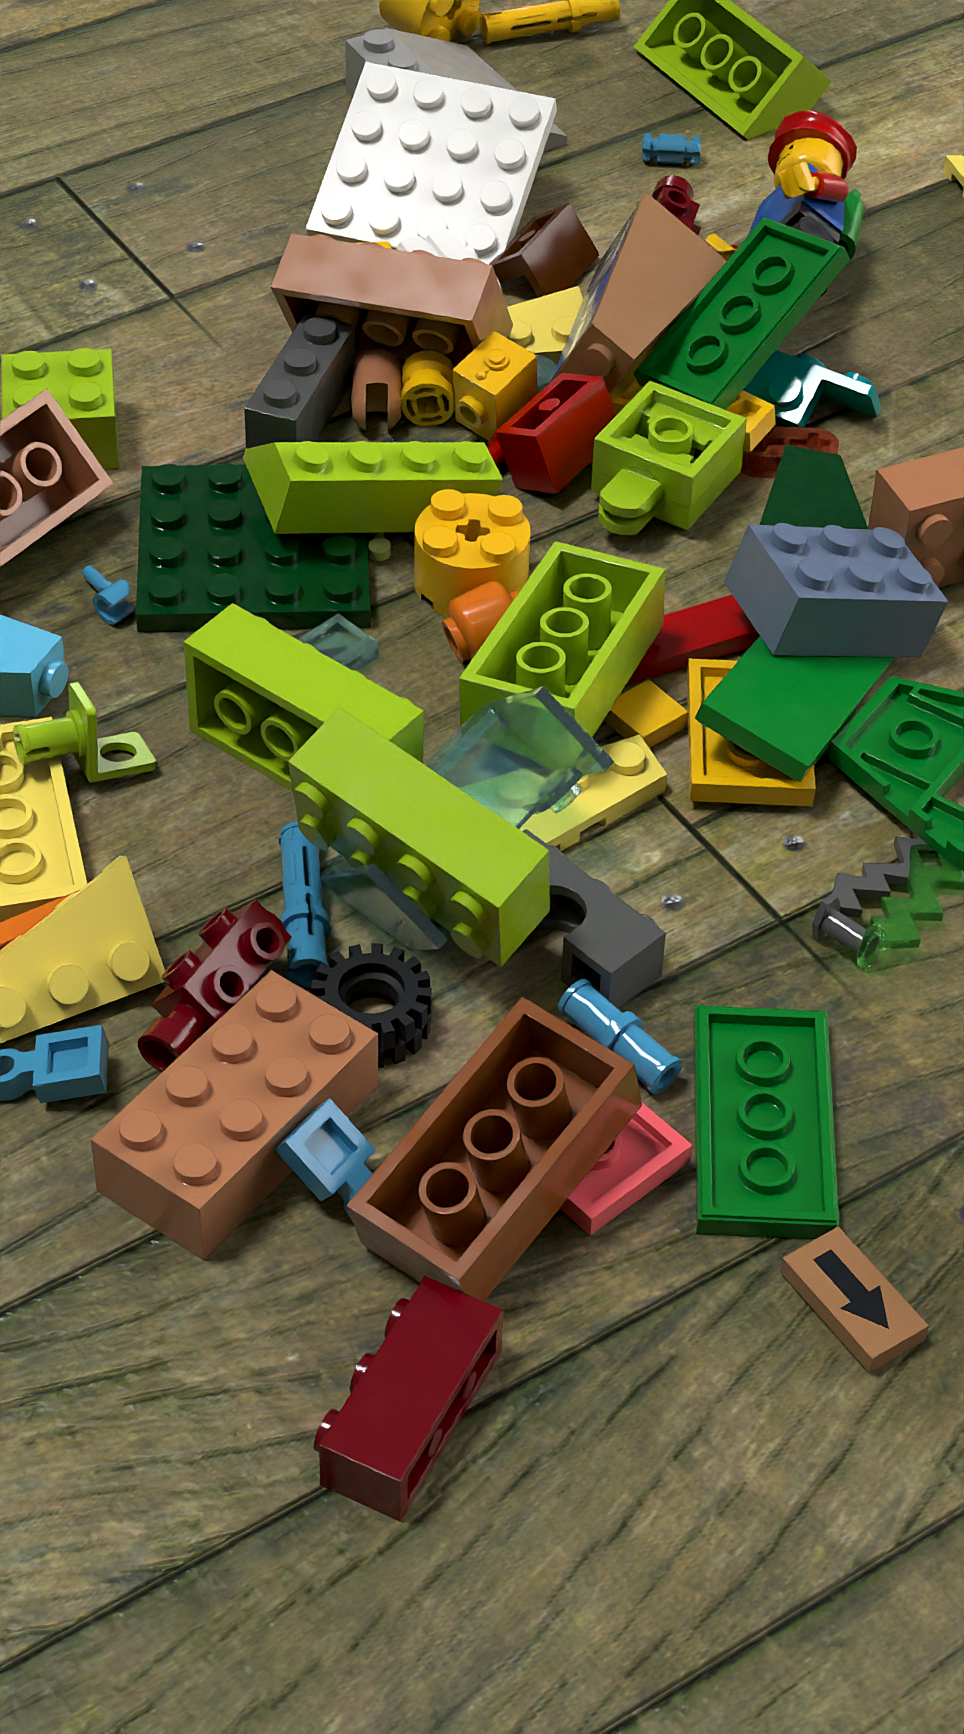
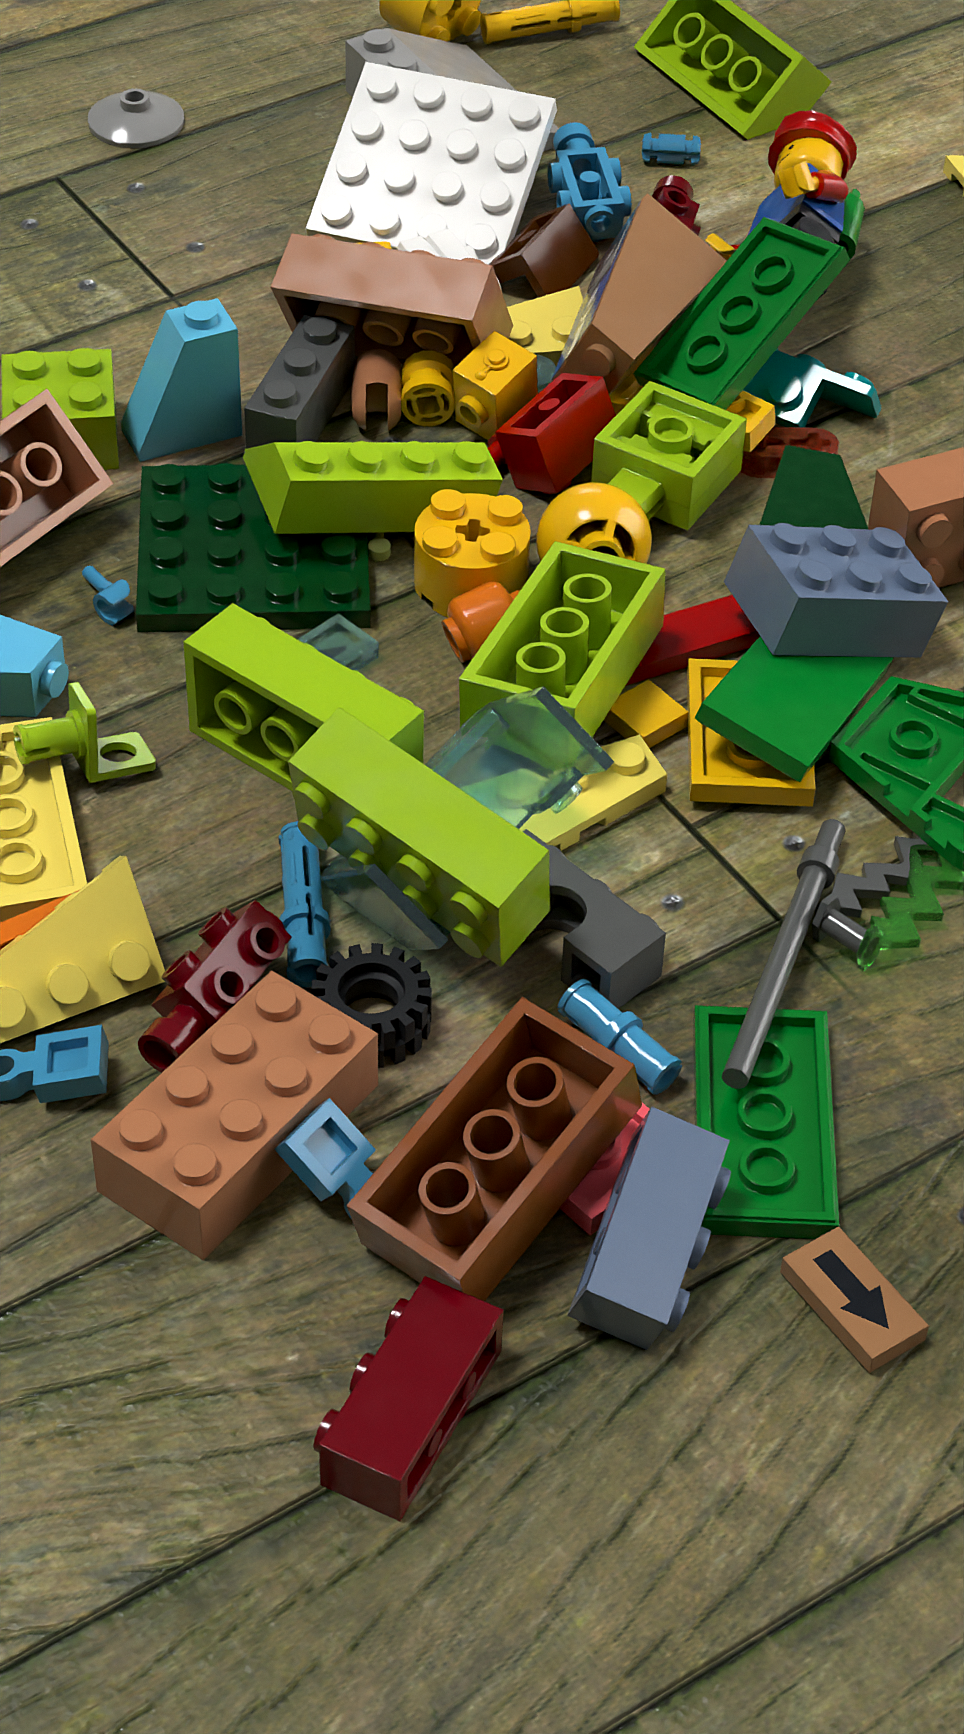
(136, 119): none -> light grey dish
(187, 384): none -> medium azure slope
(588, 182): none -> dark azure brick
(596, 519): none -> yellow brick
(652, 1230): none -> sand blue brick
(814, 873): none -> dark grey bar

